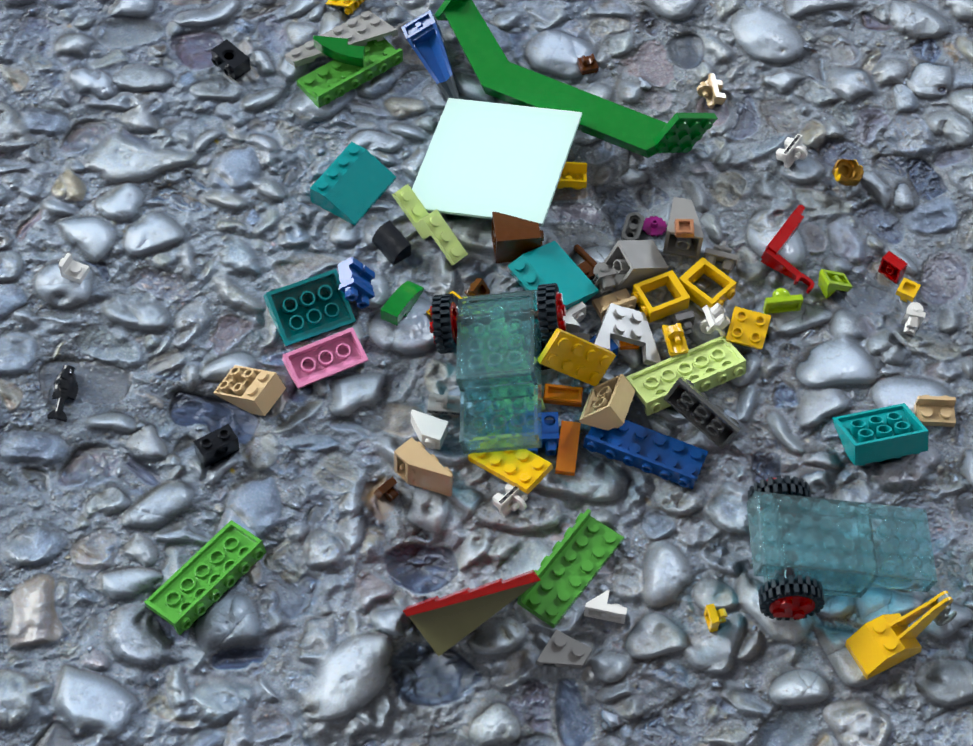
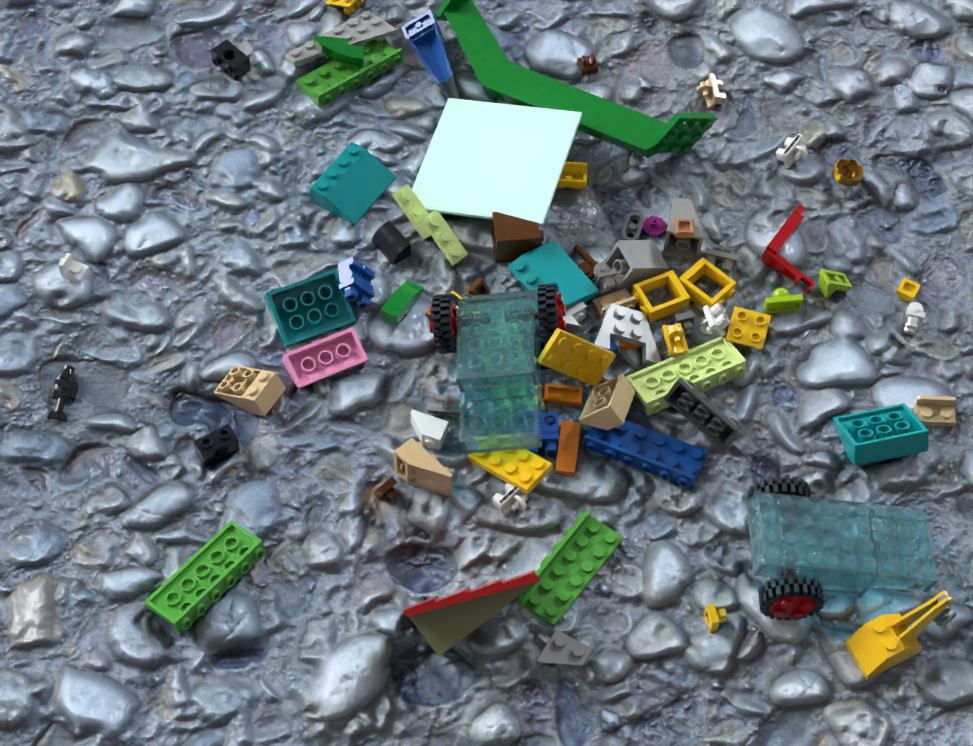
(599, 609): white slope -> none
(892, 267): red piece -> none

